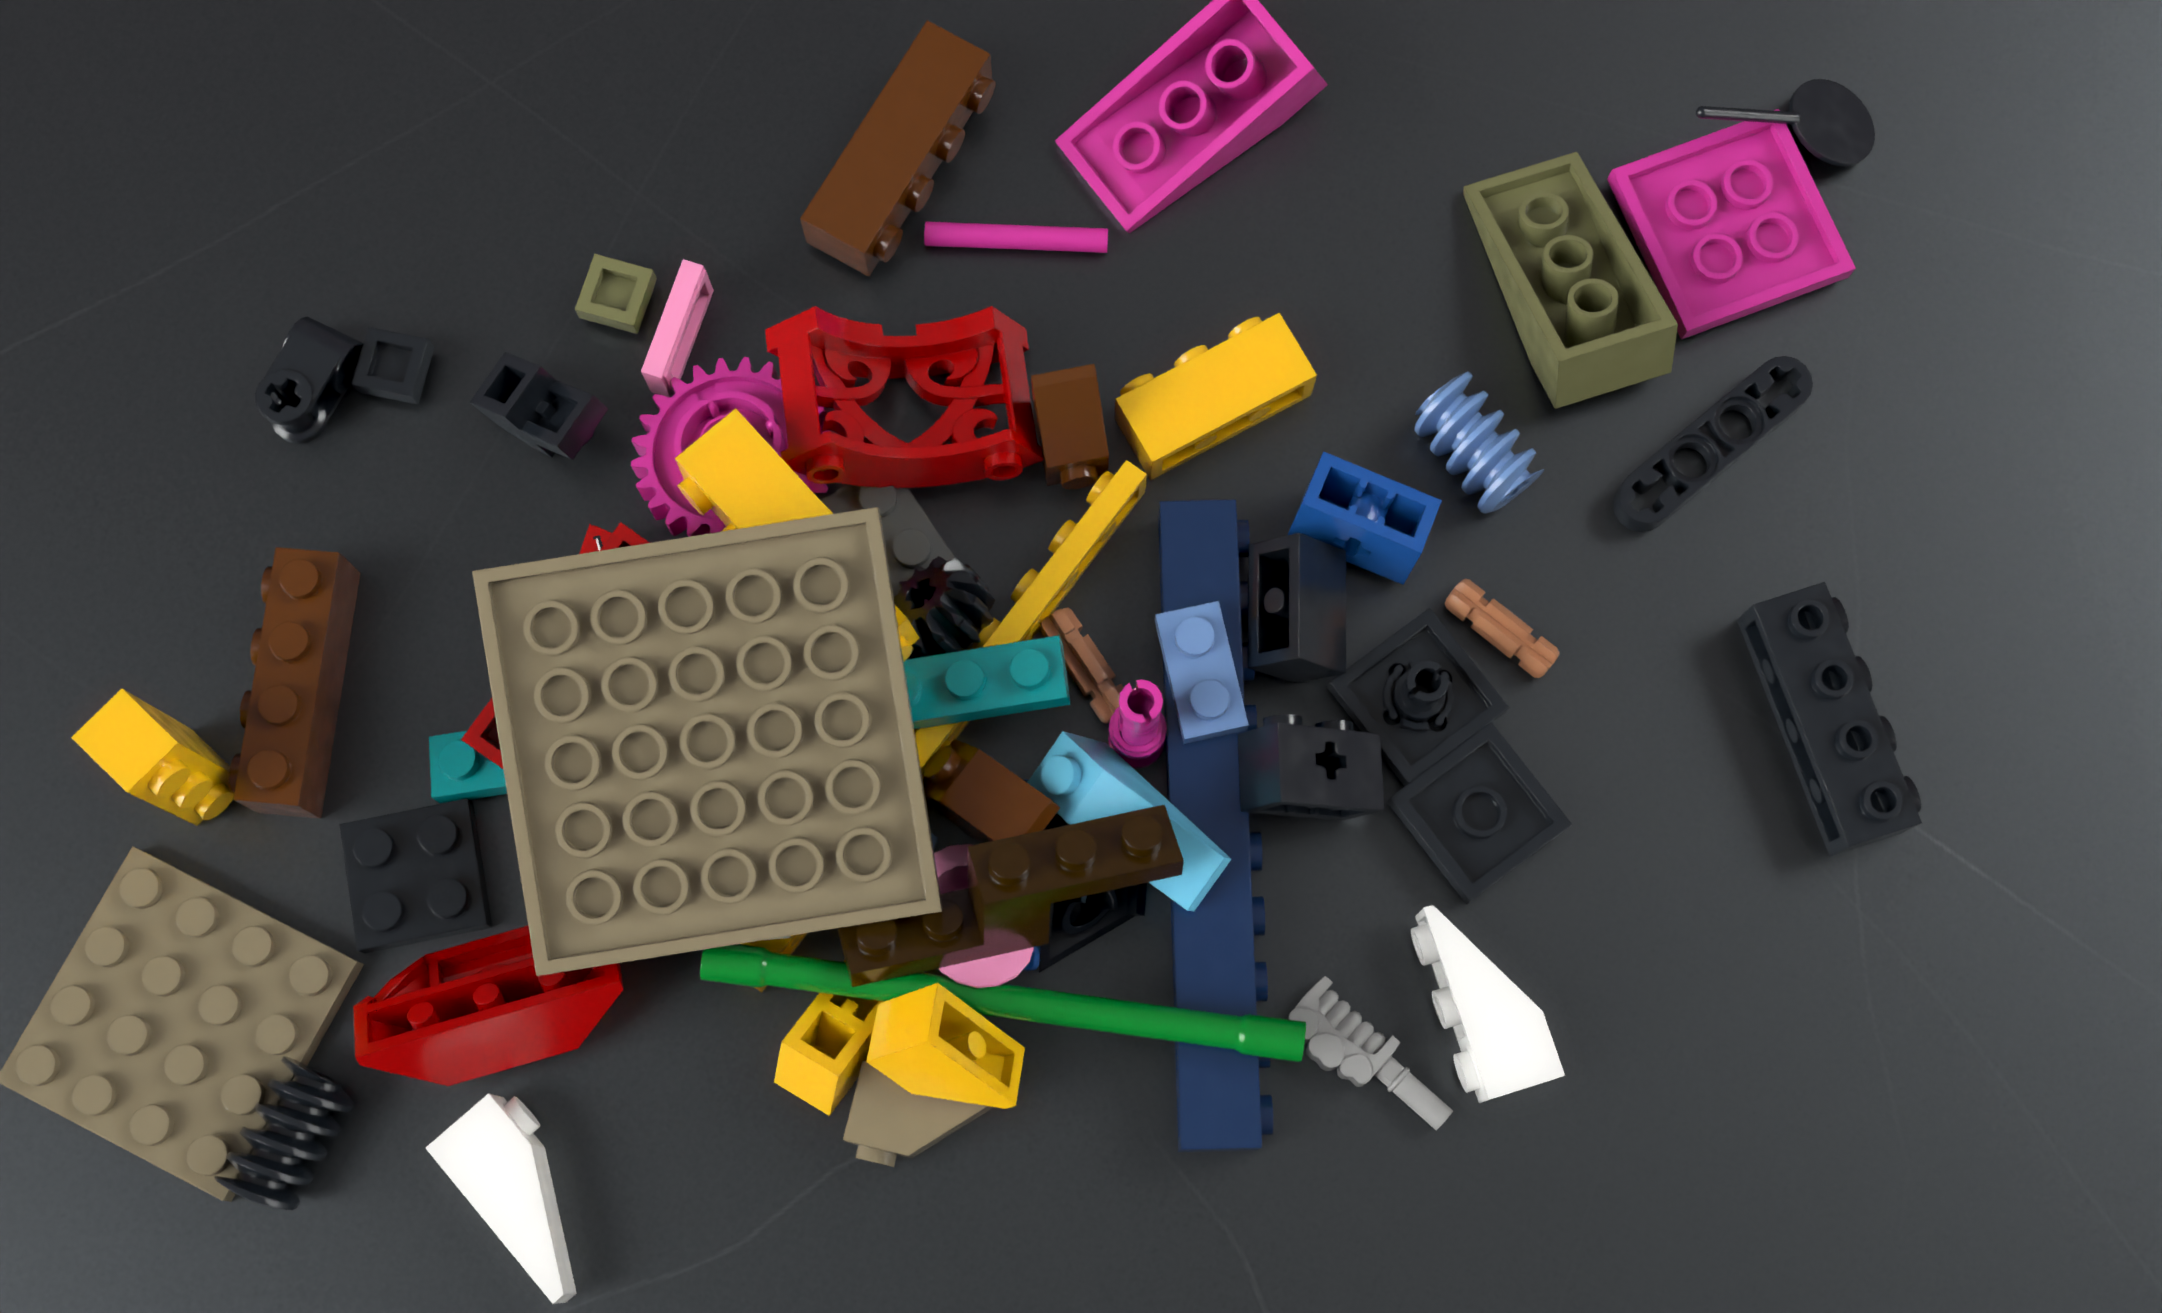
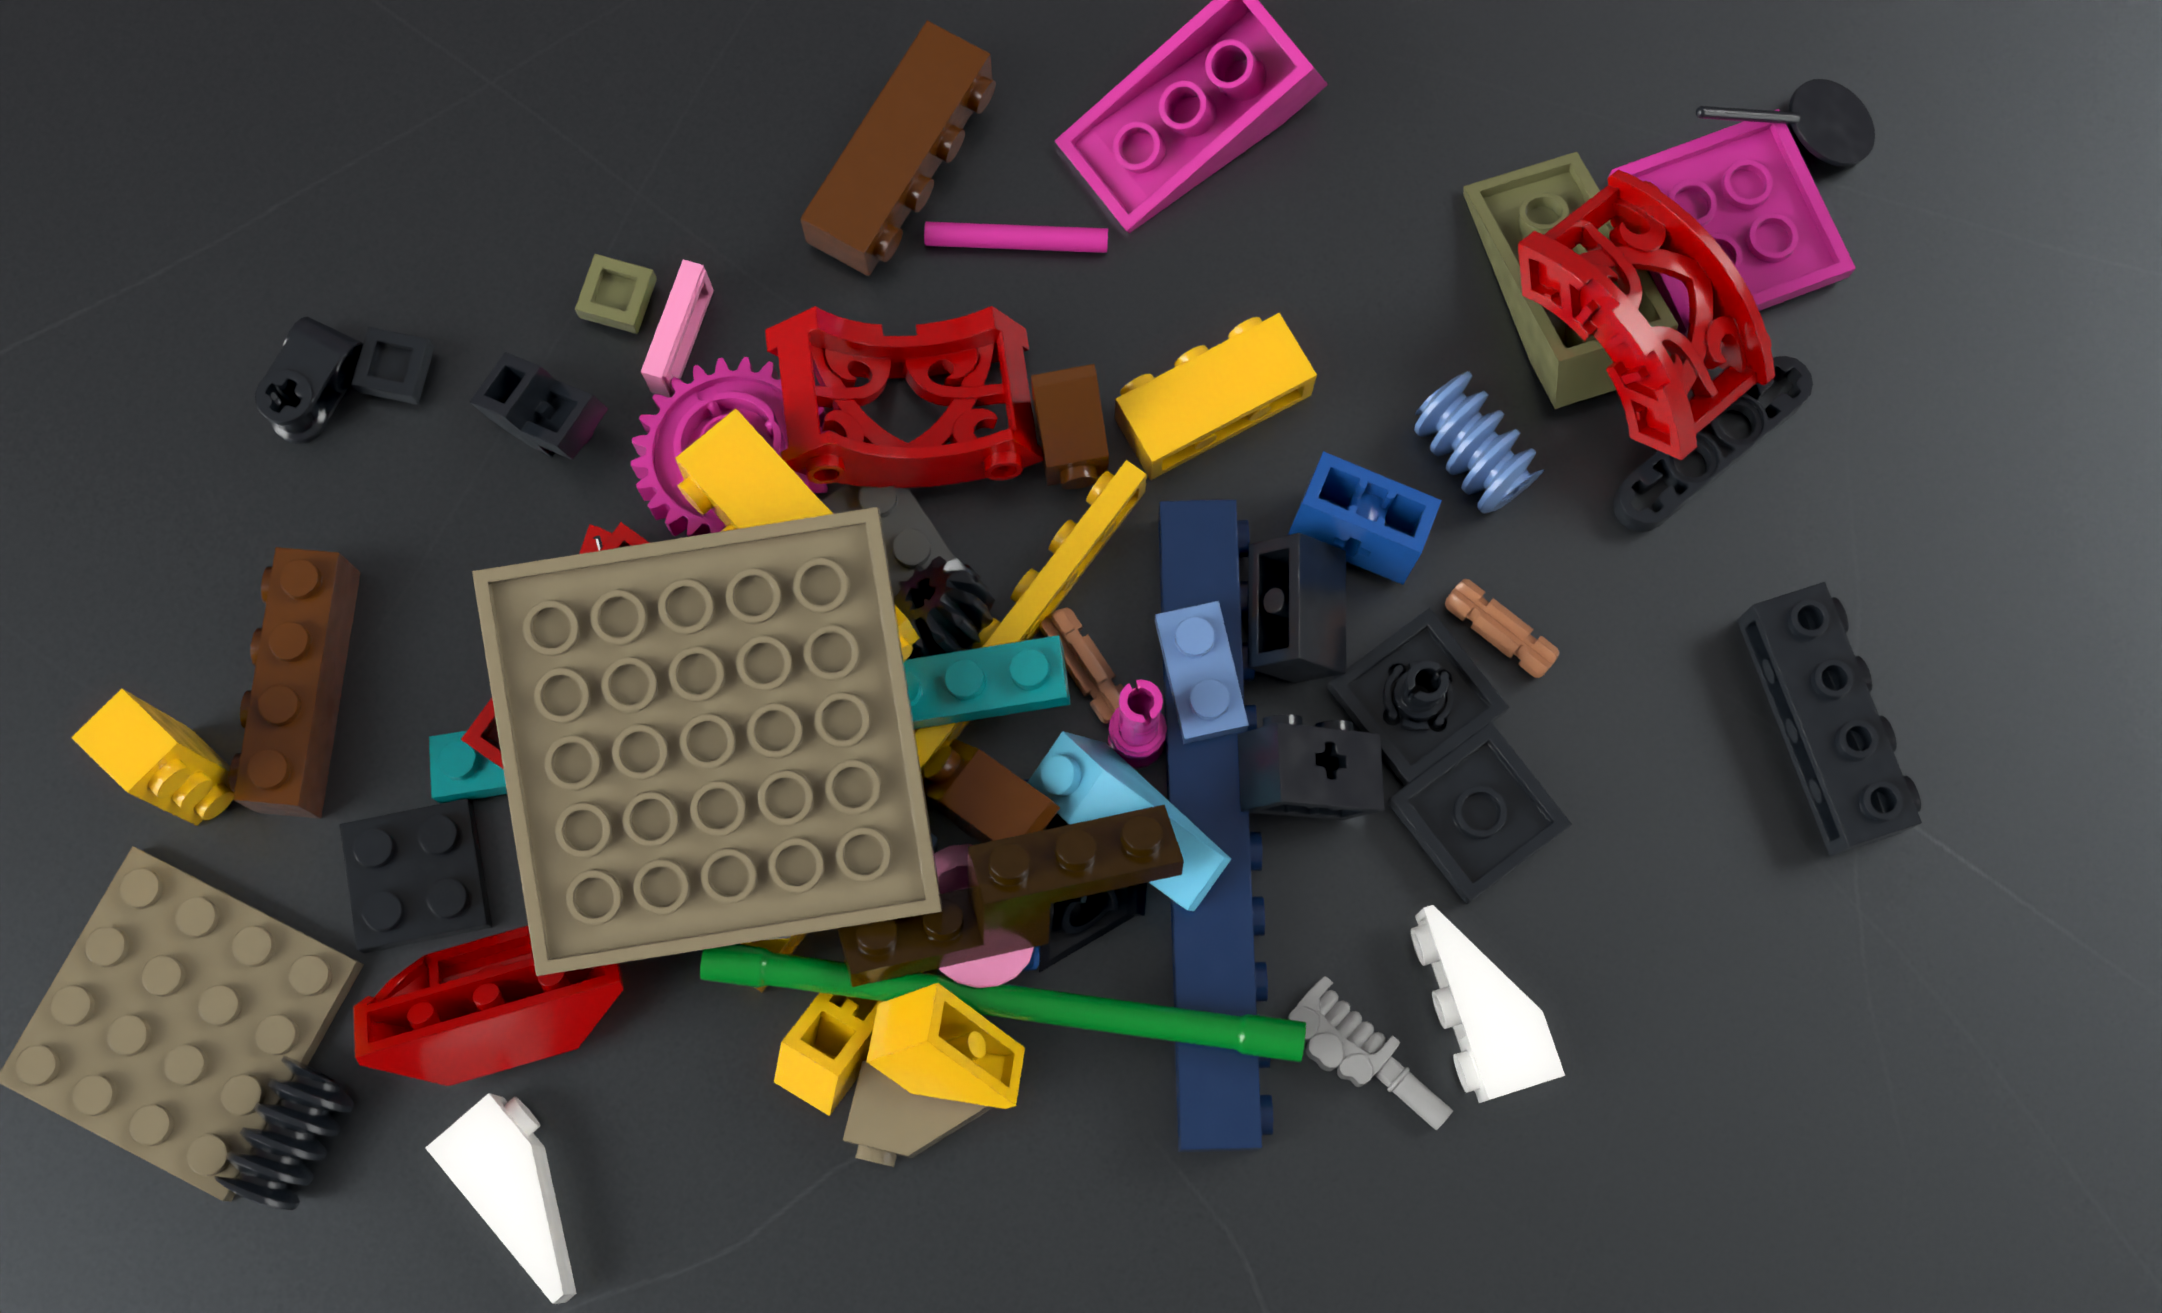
(1661, 238): none -> red fence

